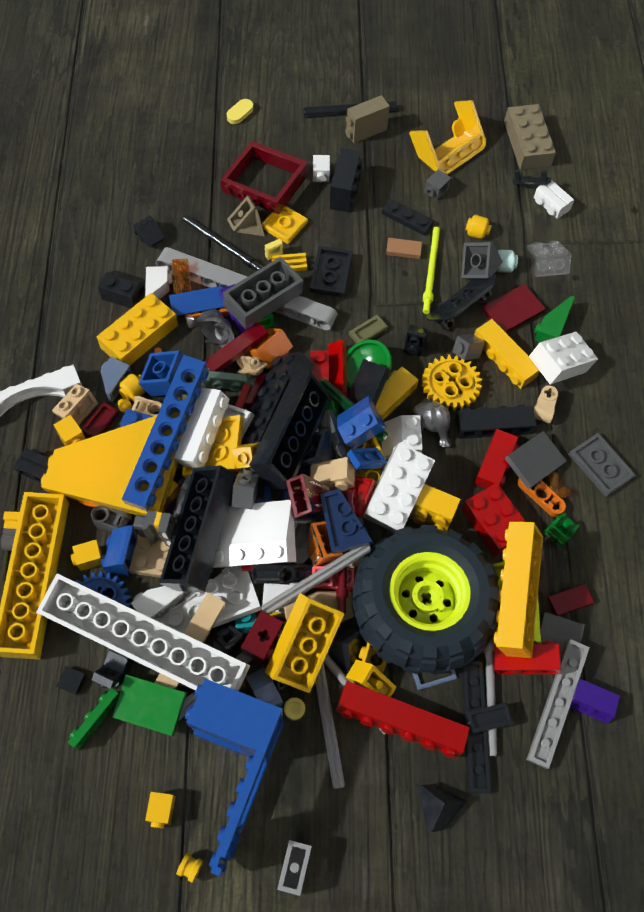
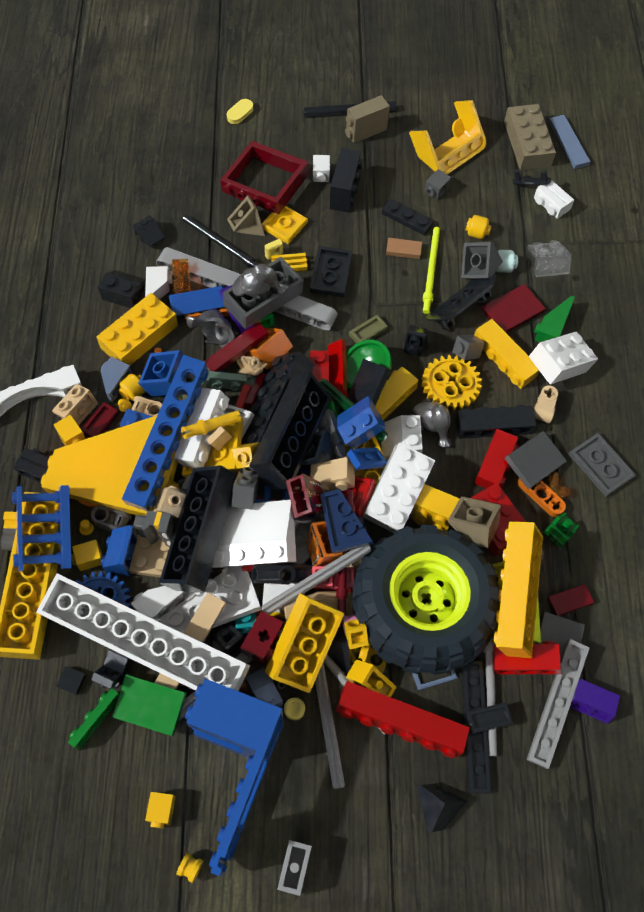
(62, 517): none -> blue fence
(86, 527): none -> yellow piece
(170, 501): none -> tan brick
(203, 427): none -> yellow pin
(219, 438): none -> tan tile
(257, 281): none -> flat silver piece
(355, 633): none -> yellow leg
(475, 520): none -> dark tan slope
(569, 141): none -> sand blue tile

